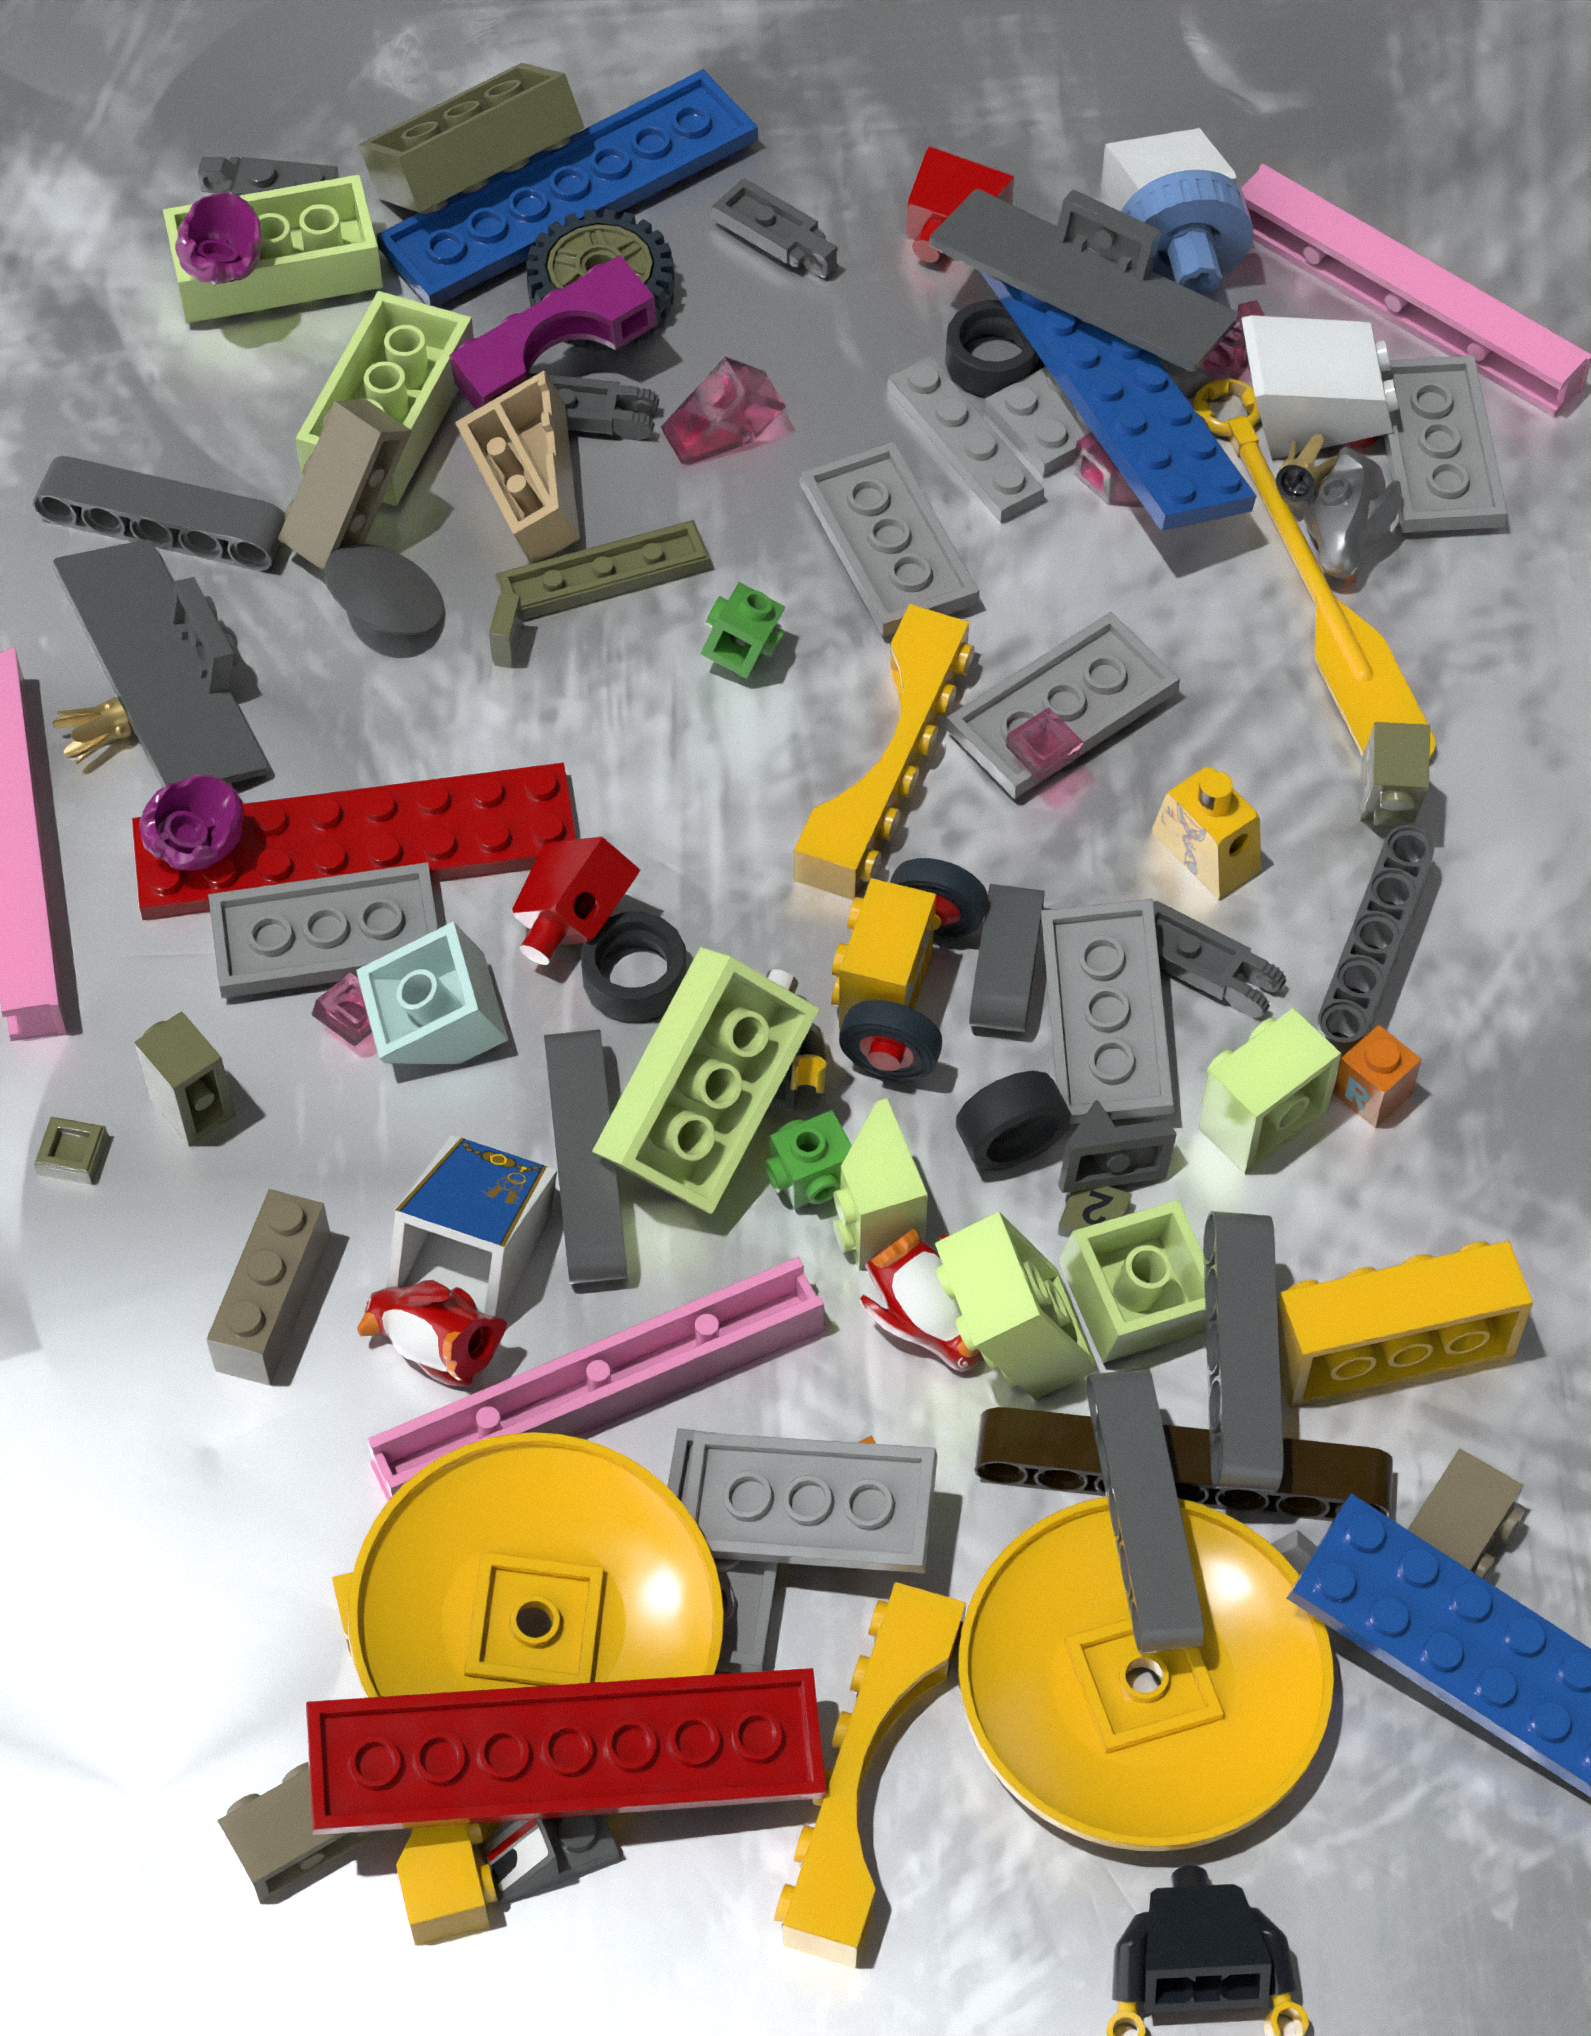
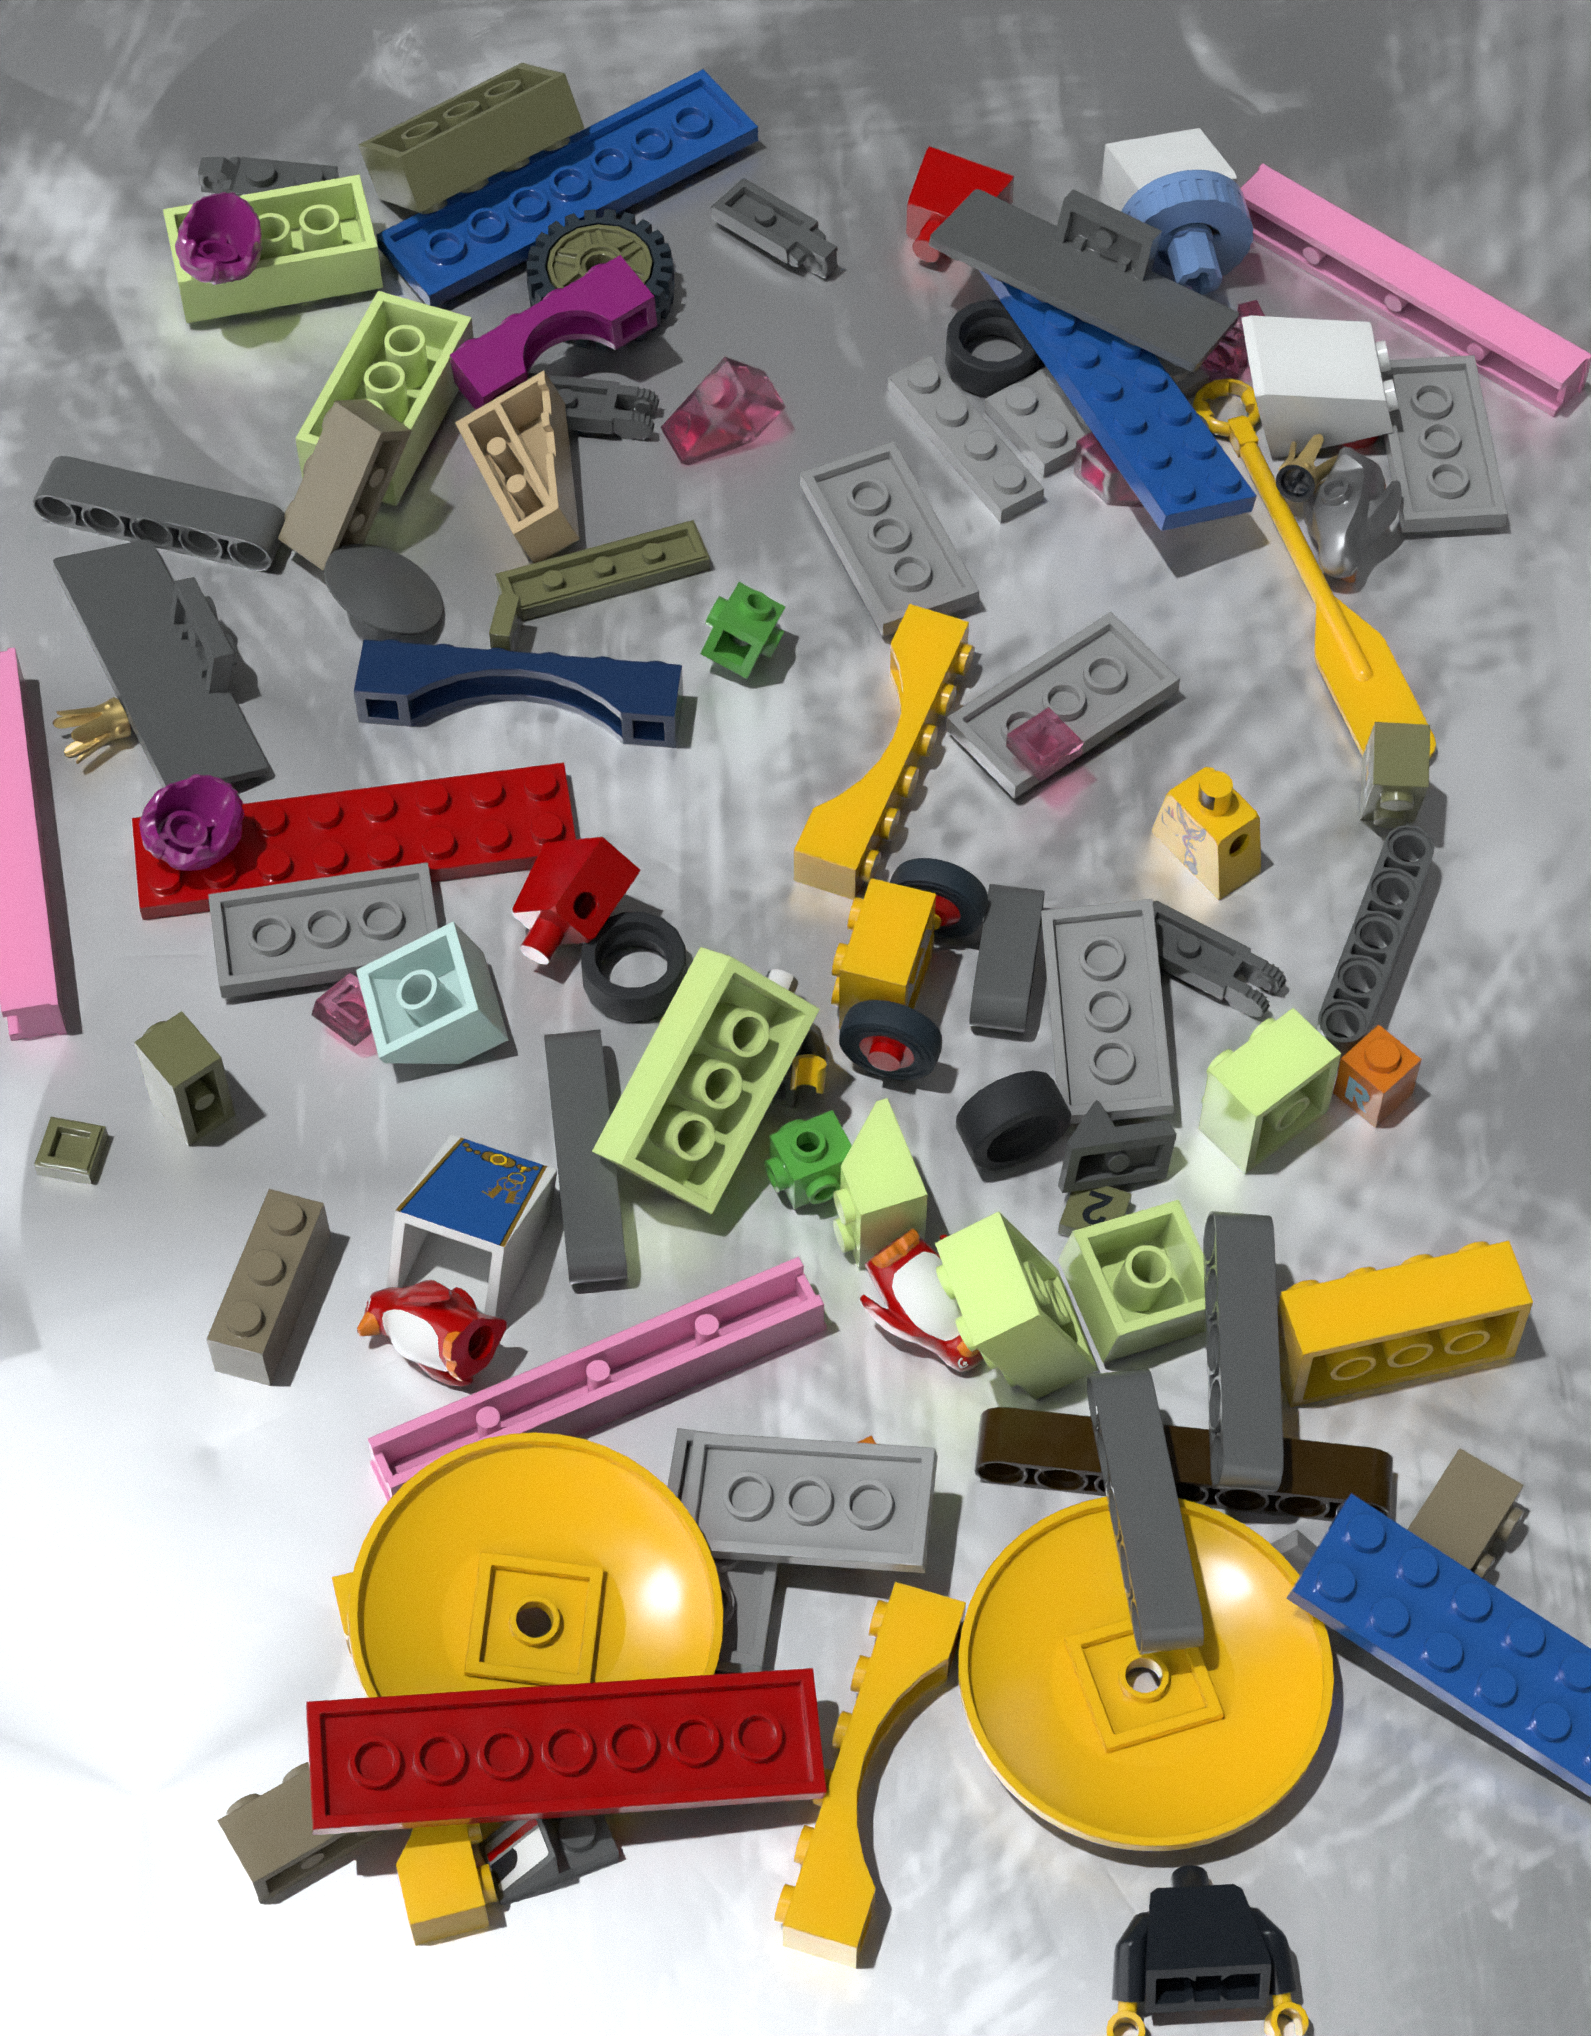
(415, 681): none -> dark blue arch

